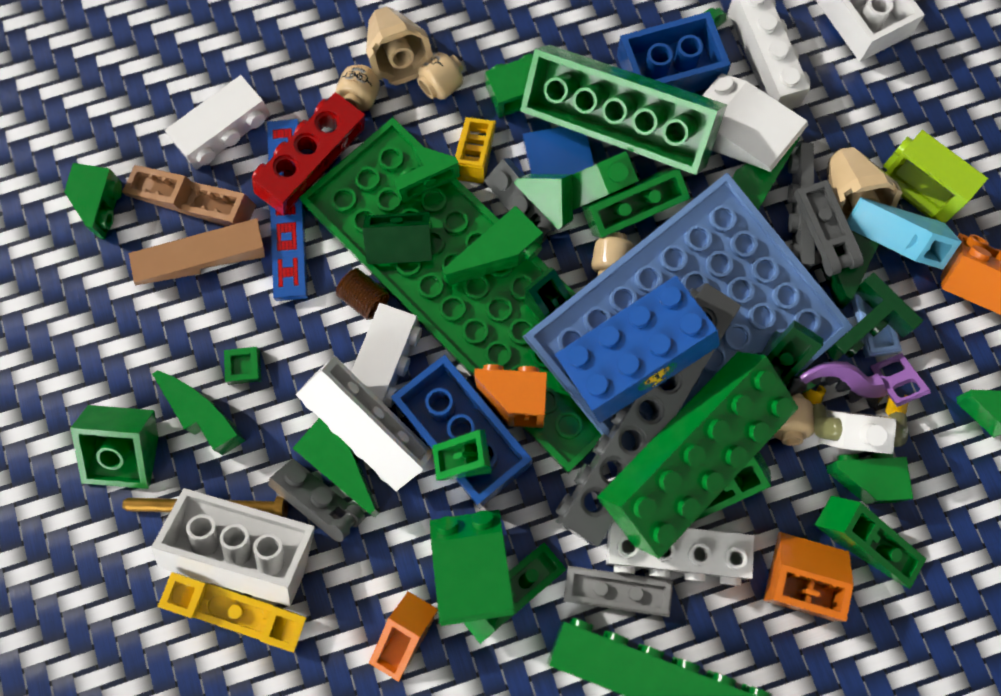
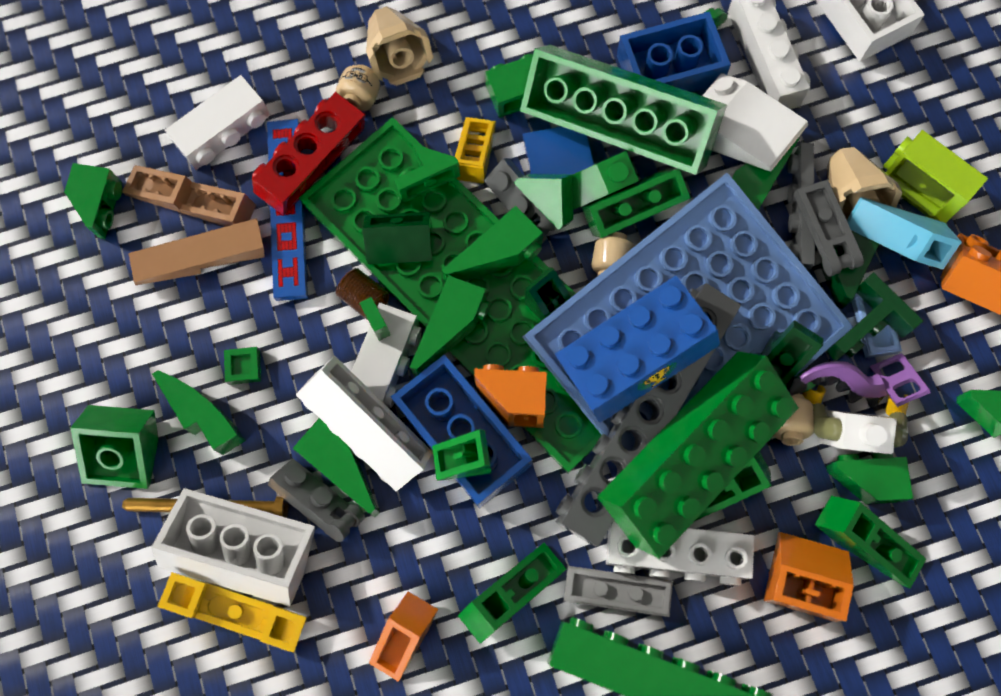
(375, 318): none -> green tile
(440, 76): tan head -> none
(452, 320): none -> green slope
(470, 568): green slope -> none

